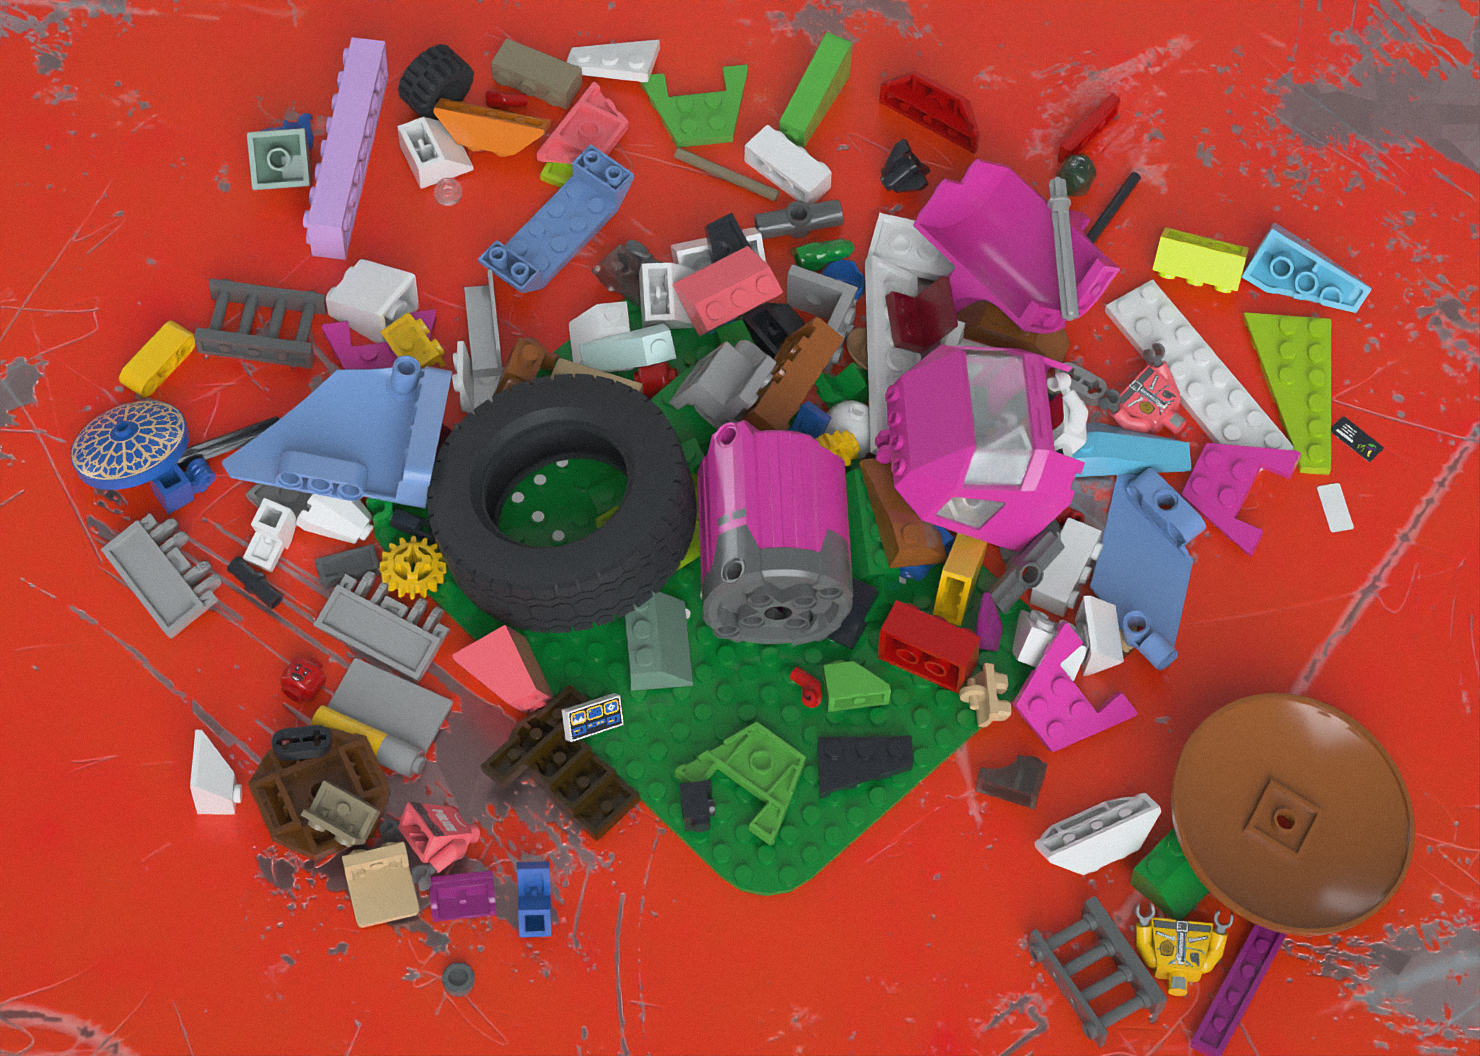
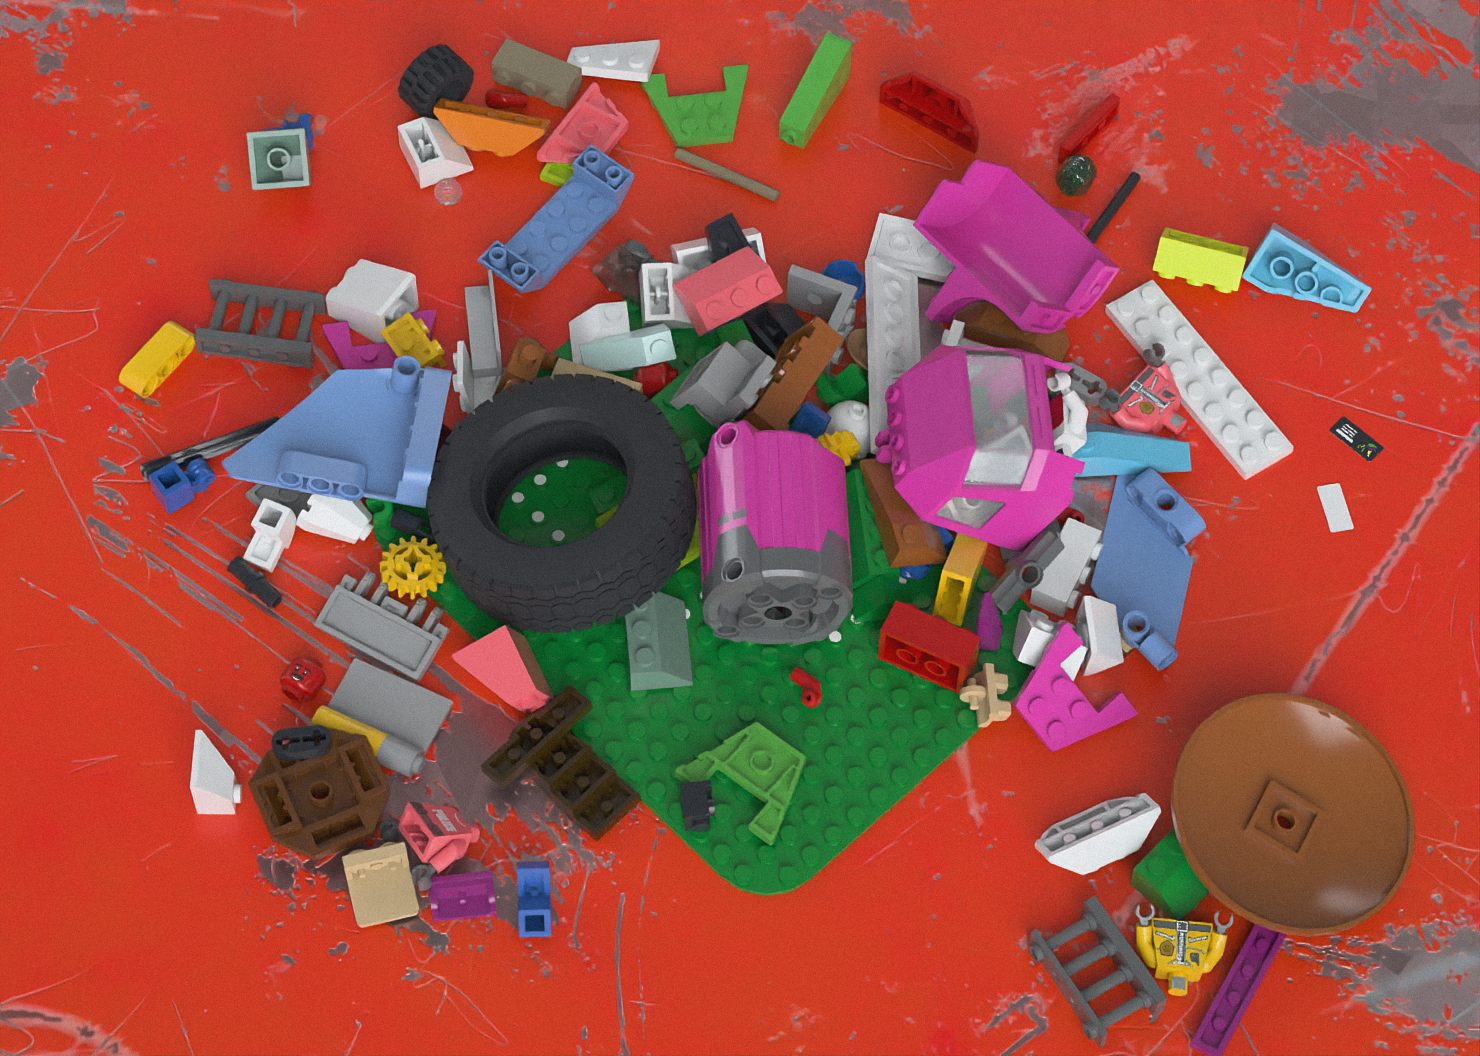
(130, 445): blue dish -> none
(157, 572): light grey hinge -> none
(341, 814): dark tan bracket -> none
(347, 148): lavender brick -> none
(351, 562): dark grey tile -> none
(458, 979): dark grey tile -> none
(592, 717): tile -> none
(787, 165): white brick -> none
(812, 218): dark grey piece -> none
(818, 254): green animal -> none
(852, 686): bright green slope -> none
(855, 623): black slope -> none
(855, 760): black wing -> none
(904, 170): black brick -> none
(922, 319): dark red bracket -> none
(1015, 783): clear smoke arch -> none
(1059, 206): light grey axle -> none
(1224, 480): dark pink wing -> none
(1298, 374): lime wing -> none

